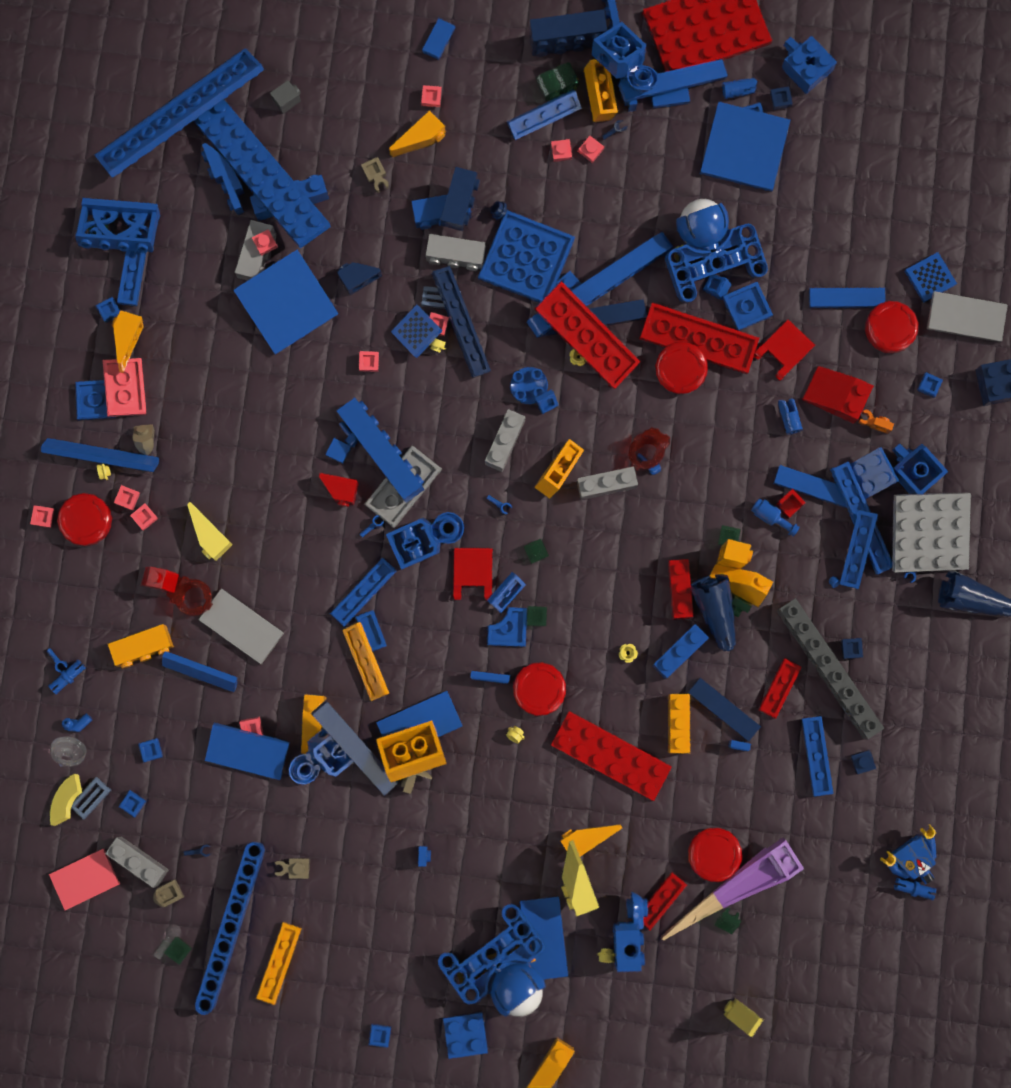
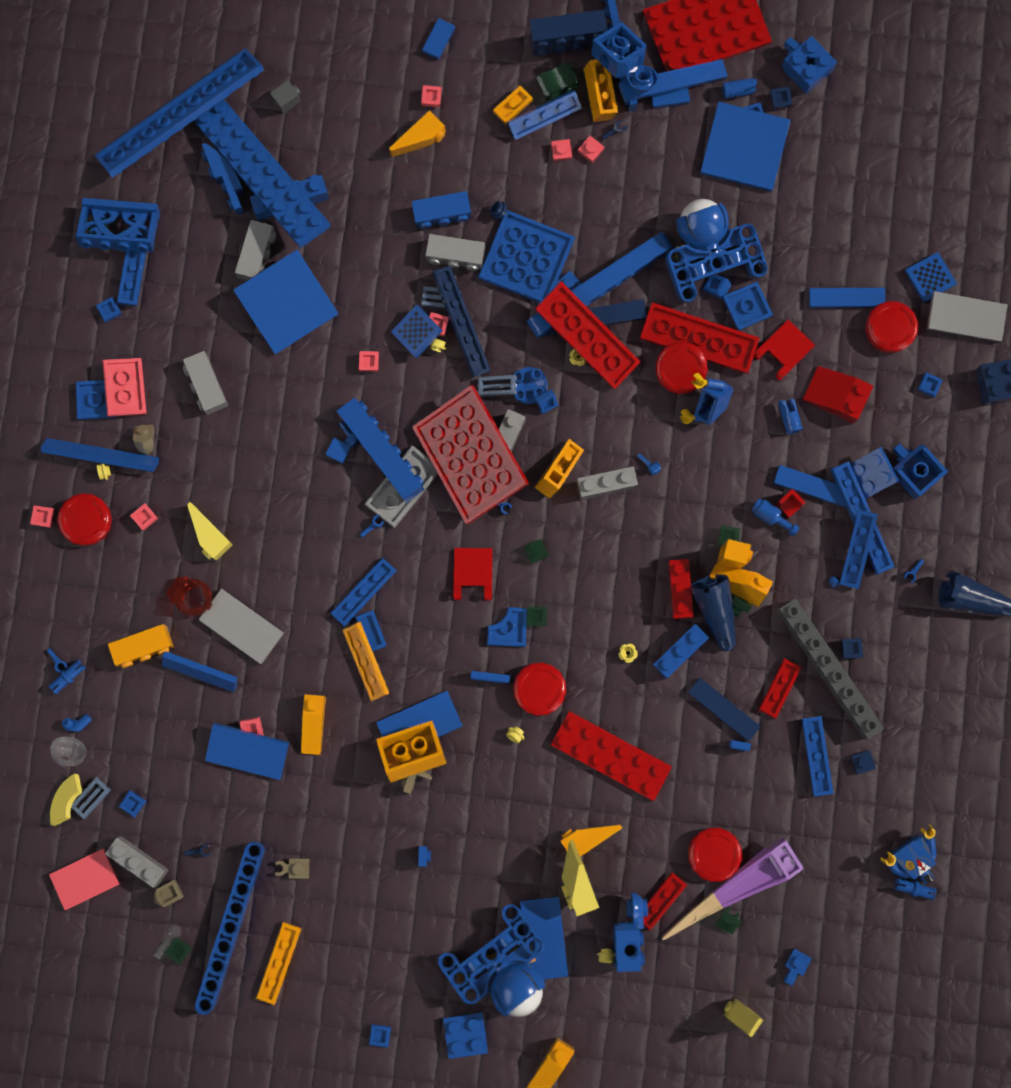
(126, 332): light orange slope -> none
(127, 497): coral plate -> none
(150, 750): blue tile -> none
(159, 579): red slope -> none
(204, 383): none -> light grey brick
(264, 242): coral plate -> none
(322, 753): blue brick -> none
(341, 489): red slope -> none
(353, 746): dark blue tile -> none
(357, 276): dark blue slope -> none
(374, 172): dark tan plate -> none
(423, 539): blue brick -> none
(460, 199): dark blue brick -> none
(470, 455): none -> plate
(505, 592): blue tile -> none
(512, 105): none -> light orange plate
(512, 385): none -> sand blue tile
(653, 437): clear red piece -> none
(679, 723): light orange brick -> none
(712, 401): none -> blue torso
(797, 964): none -> blue plate
(881, 424): orange plate -> none
(931, 532): light grey plate -> none

